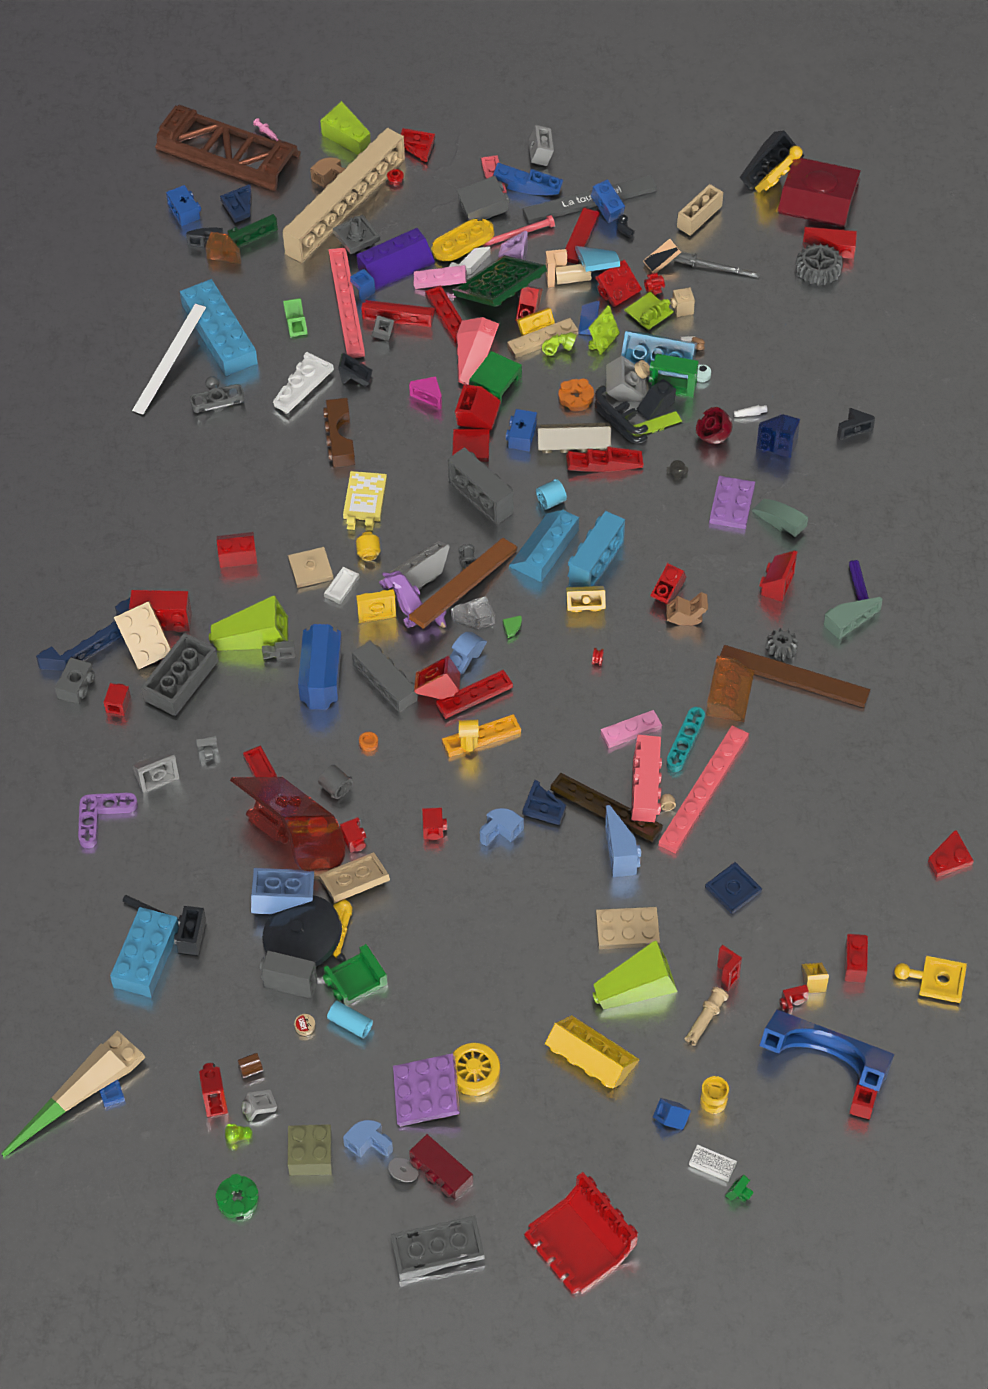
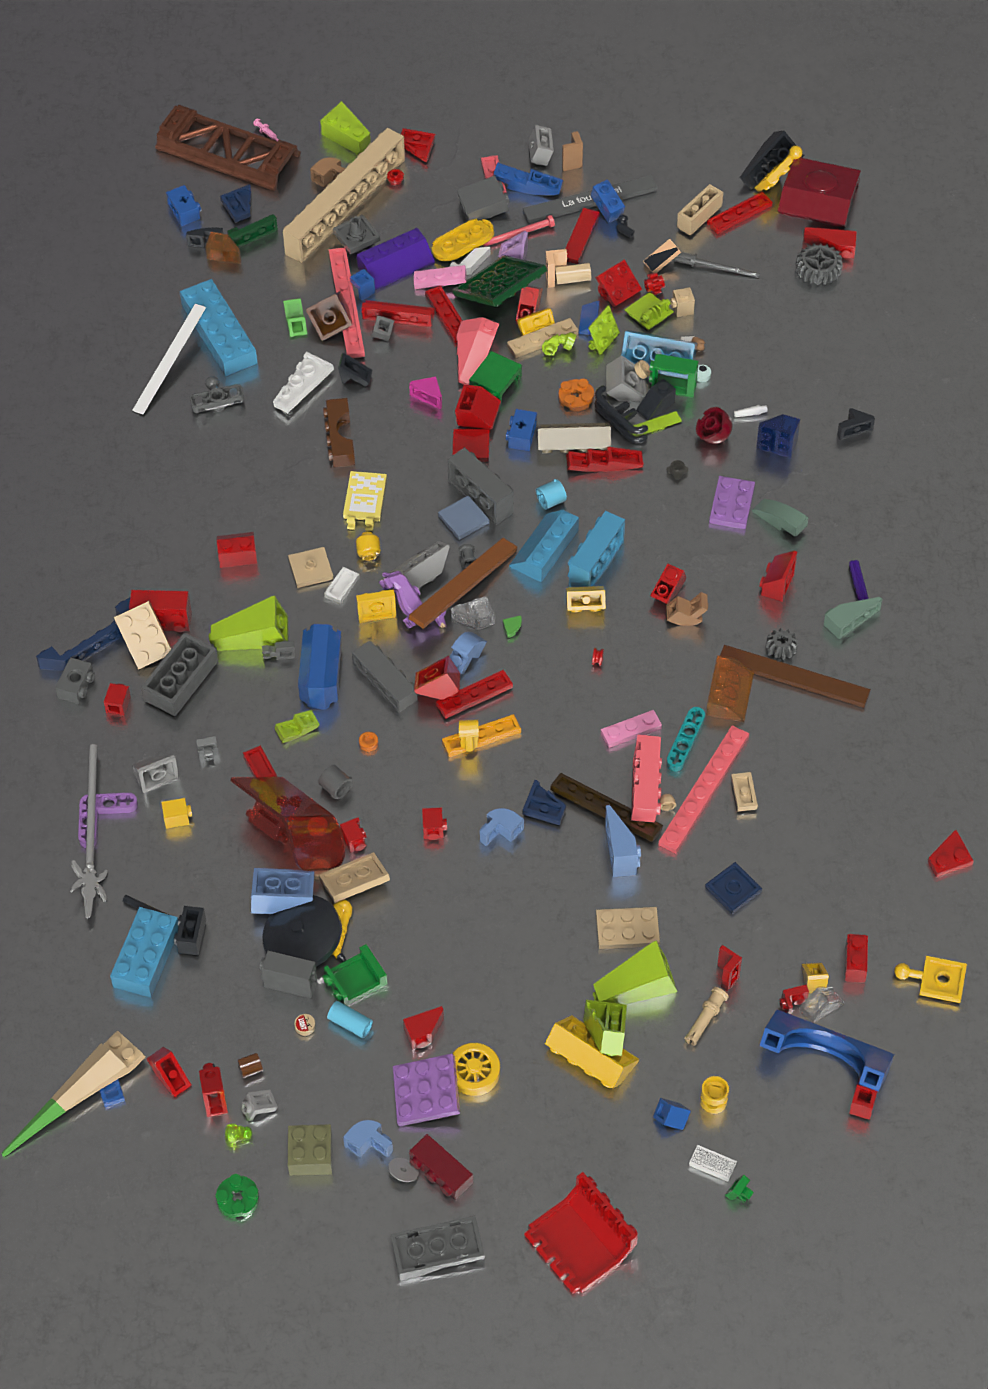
(88, 879): none -> light grey piece
(169, 1071): none -> red slope
(176, 813): none -> yellow brick
(300, 725): none -> lime slope
(330, 315): none -> reddish brown slope
(423, 1027): none -> red slope
(463, 517): none -> sand blue tile
(572, 153): none -> medium nougat panel
(597, 259): medium azure slope -> none
(606, 1025): none -> lime wedge
(739, 213): none -> red tile
(744, 791): none -> tan plate
(820, 1003): none -> clear slope

